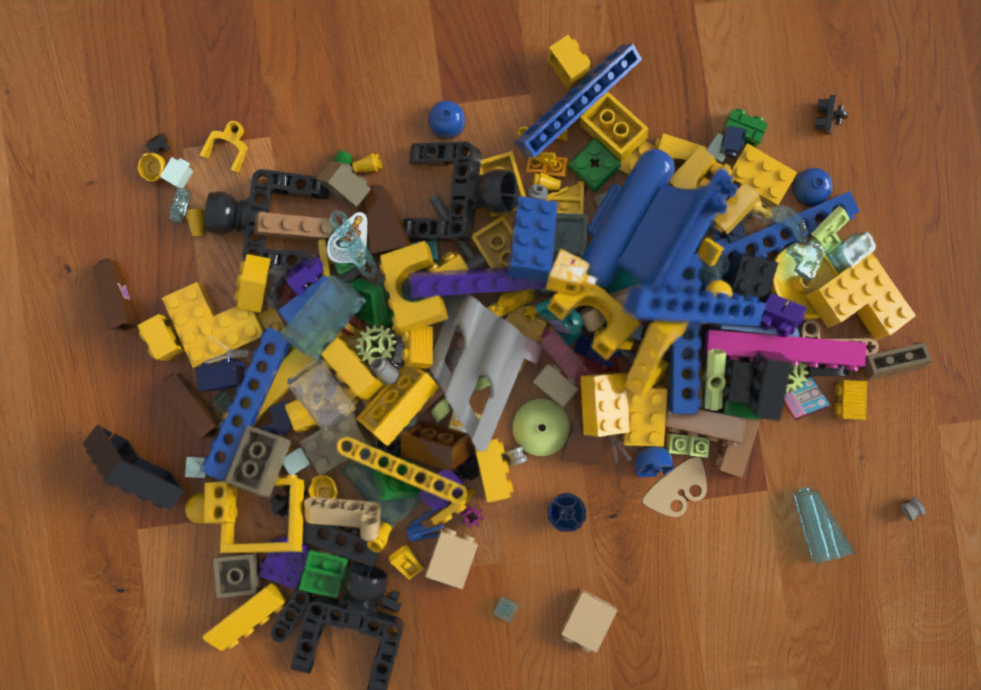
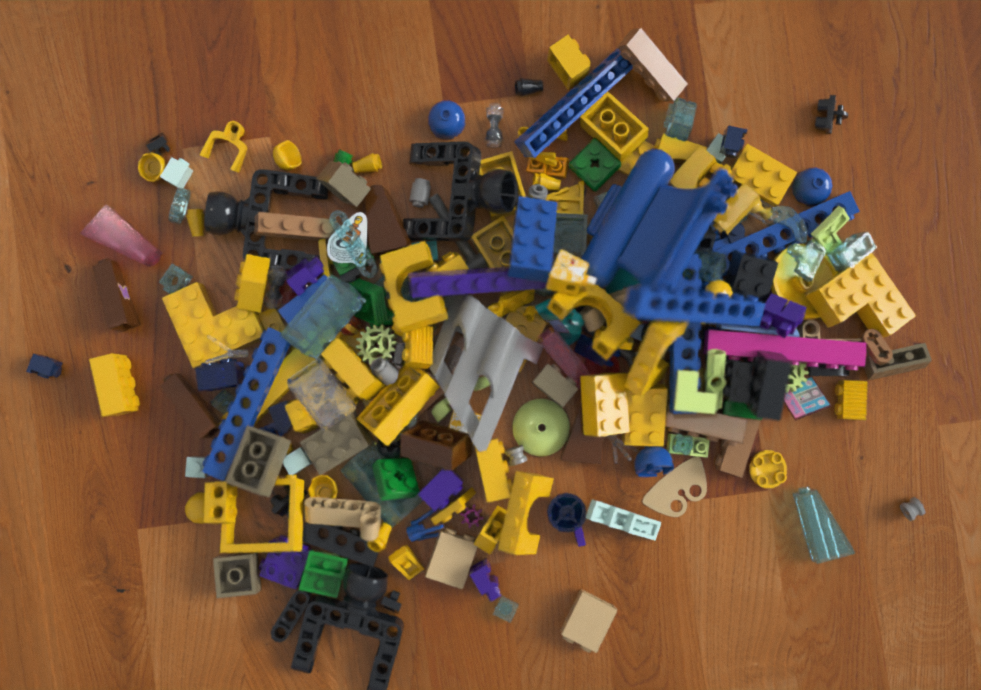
(44, 366): none -> dark blue brick
(114, 385): none -> yellow brick
(118, 234): none -> clear pink slope
(124, 467): black piece -> none
(161, 338): yellow brick -> none
(173, 271): none -> clear light blue brick
(246, 617): yellow slope -> none
(286, 156): none -> yellow hair
(391, 469): yellow beam -> none
(420, 192): none -> light grey brick
(473, 471): black gear -> none
(483, 581): none -> dark purple hips
(491, 531): none -> yellow brick
(494, 134): none -> clear piece
(514, 535): none -> yellow arch
(527, 86): none -> black cone
(579, 536): none -> dark purple tile
(623, 520): none -> light aqua slope
(651, 65): none -> brick
(680, 119): none -> clear light blue brick
(687, 396): none -> yellowish green tile
(688, 444): none -> clear light blue plate
(709, 251): yellow tile -> none
(755, 126): green brick -> none
(768, 469): none -> yellow dish
(876, 347): none -> medium nougat beam

